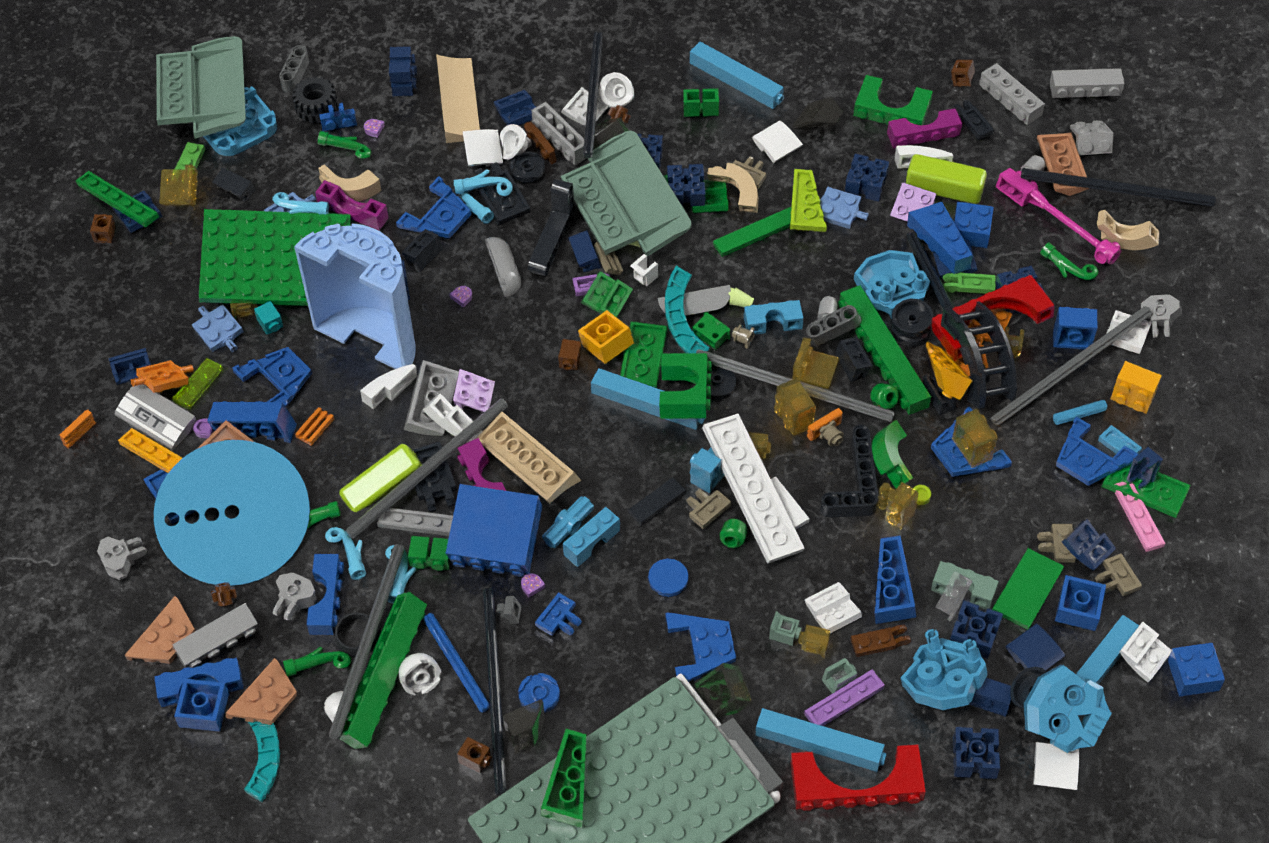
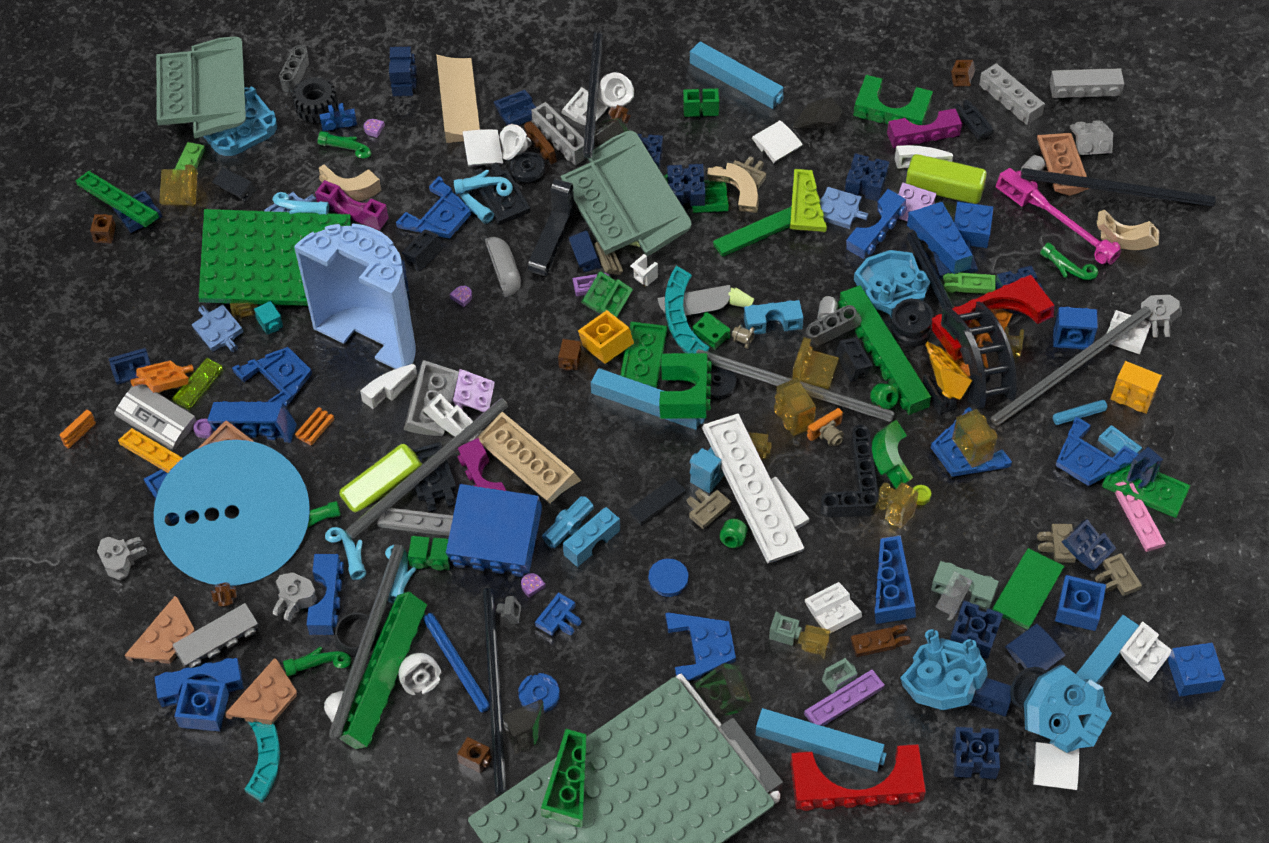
(864, 240): none -> blue arch

